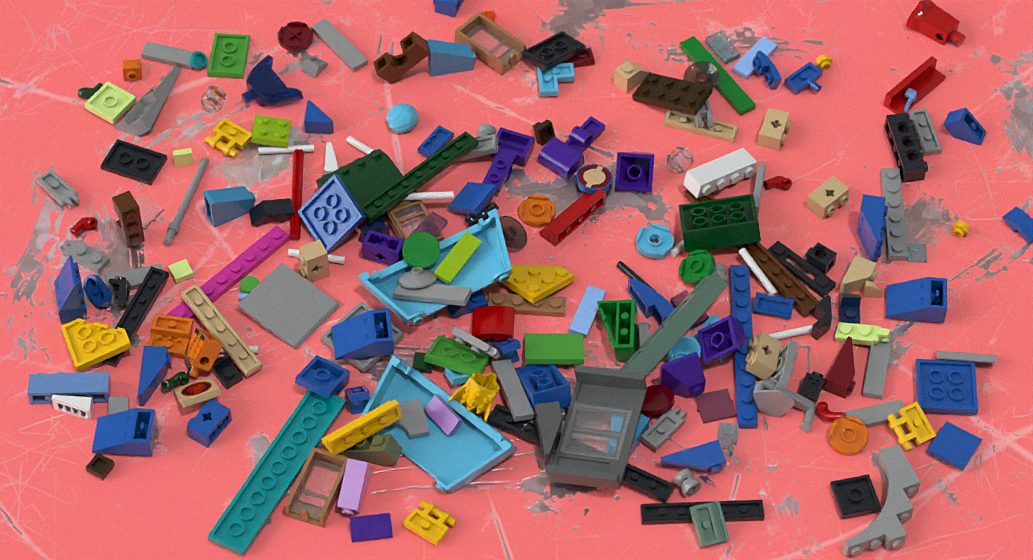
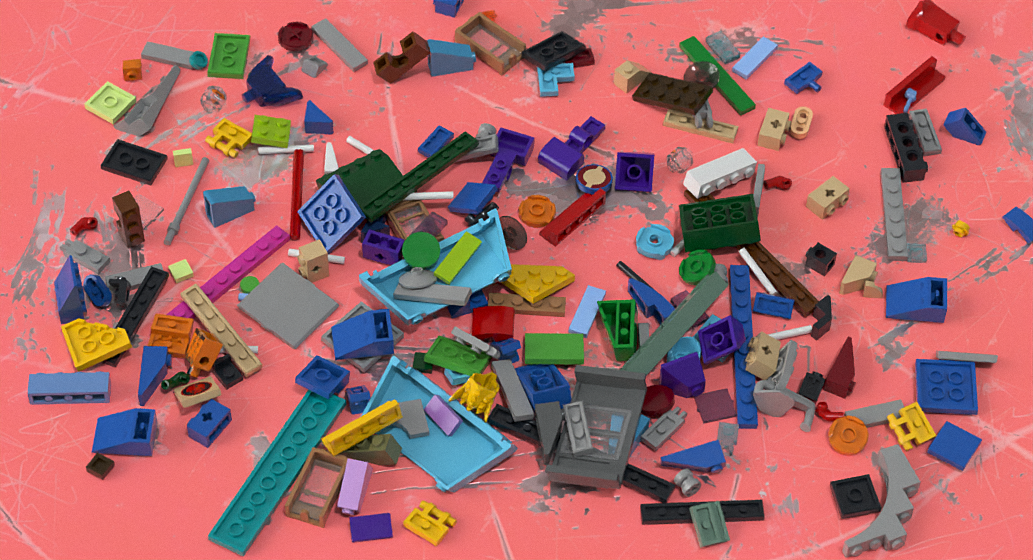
(58, 188): light grey hinge -> none
(74, 405): white slope -> none
(87, 93): dark green arm -> none
(118, 404): light grey slope -> none
(277, 209): black slope -> none
(402, 117): medium azure hair -> none
(543, 131): dark brown tile -> none
(578, 428): none -> light grey tile
(765, 67): blue slope -> none
(799, 125): none -> light nougat plate
(821, 284): black container -> none
(824, 62): yellow plate -> none
(849, 308): dark blue slope -> none
(862, 333): yellowish green hinge -> none
(871, 224): blue slope -> none
(877, 369): light grey tile -> none

